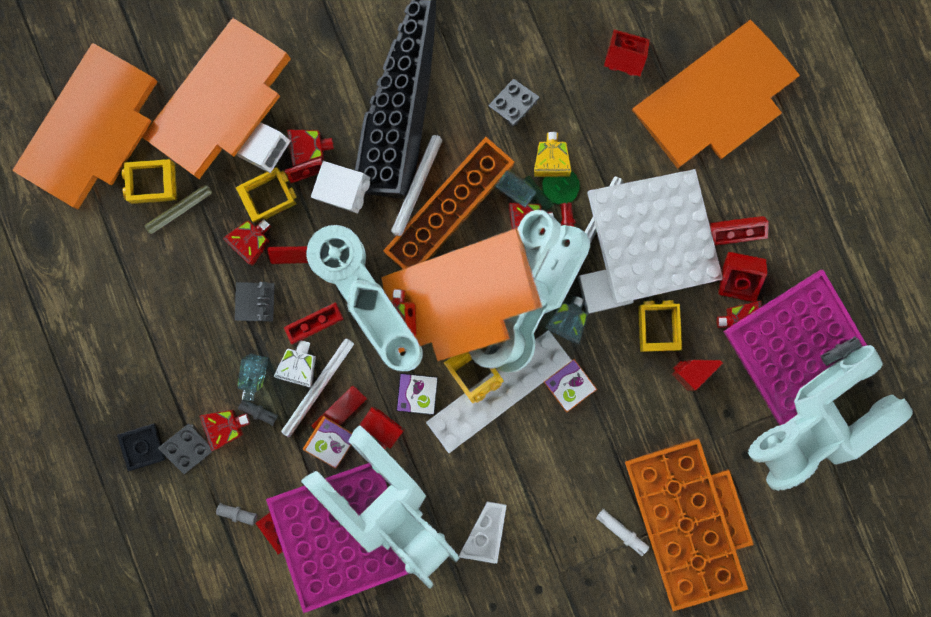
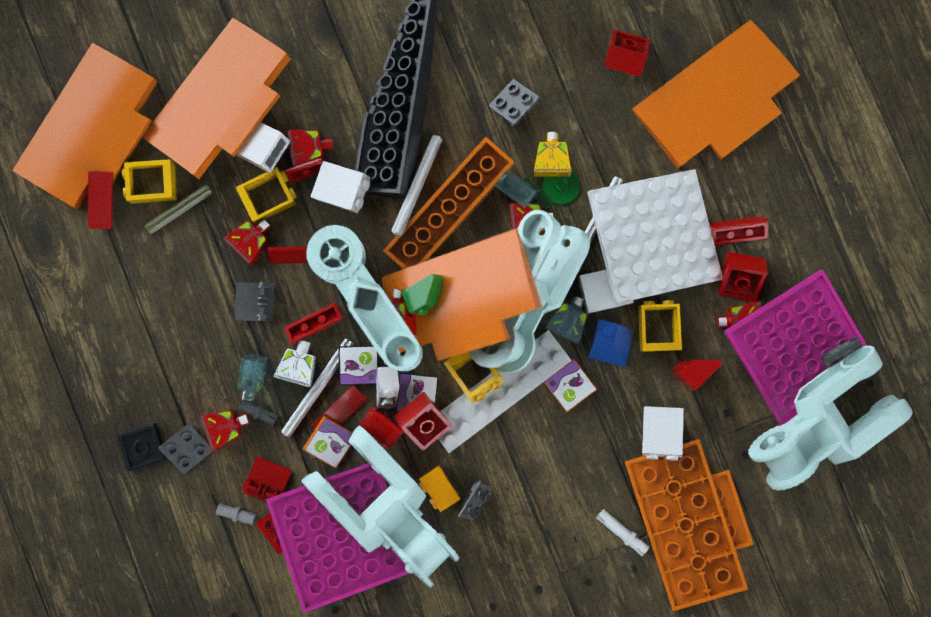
(100, 199): none -> red slope
(266, 479): none -> red hinge
(357, 365): none -> tile
(387, 387): none -> white slope
(423, 294): none -> green slope
(423, 421): none -> red slope
(439, 489): none -> light orange brick
(471, 508): none -> dark grey hinge
(486, 535): white wing -> none
(567, 215): red pin -> none
(611, 343): none -> blue slope
(662, 433): none -> white brick

